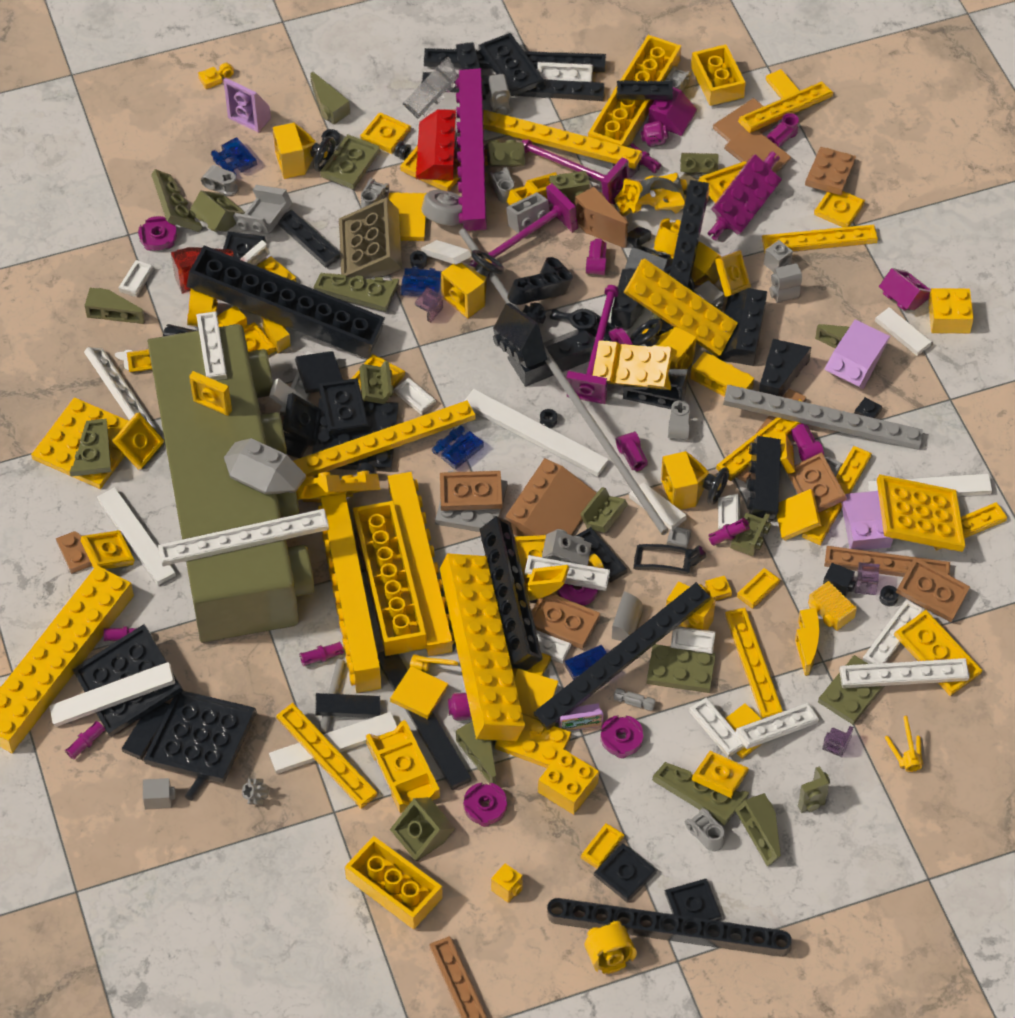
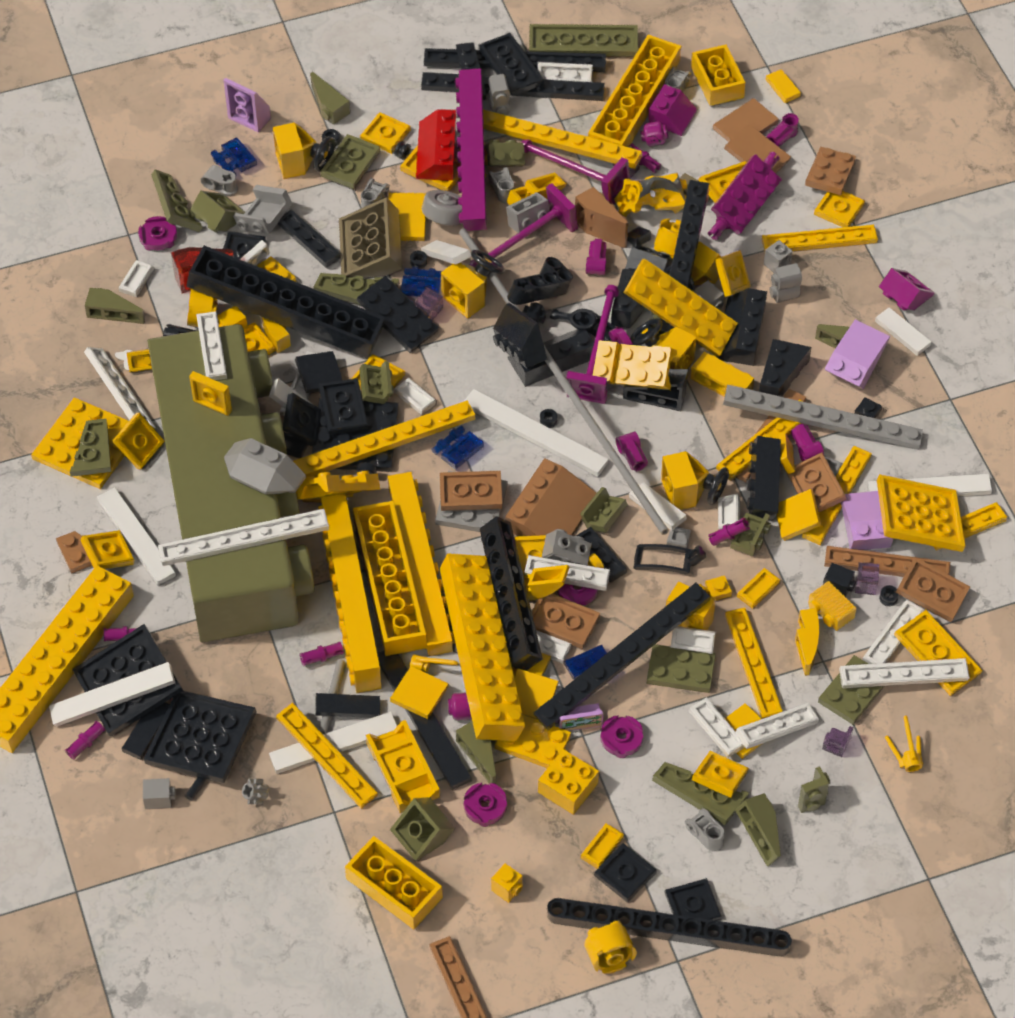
(212, 77): yellow plate -> none
(401, 315): none -> black plate
(431, 89): clear slope -> none
(571, 183): olive bracket -> none
(583, 38): none -> olive plate
(627, 617): light grey brick -> none
(634, 699): light grey axle -> none
(645, 90): black plate -> none
(679, 420): light grey piece -> none
(699, 162): olive bracket -> none
(790, 104): yellow tile -> none
(950, 310): yellow brick -> none

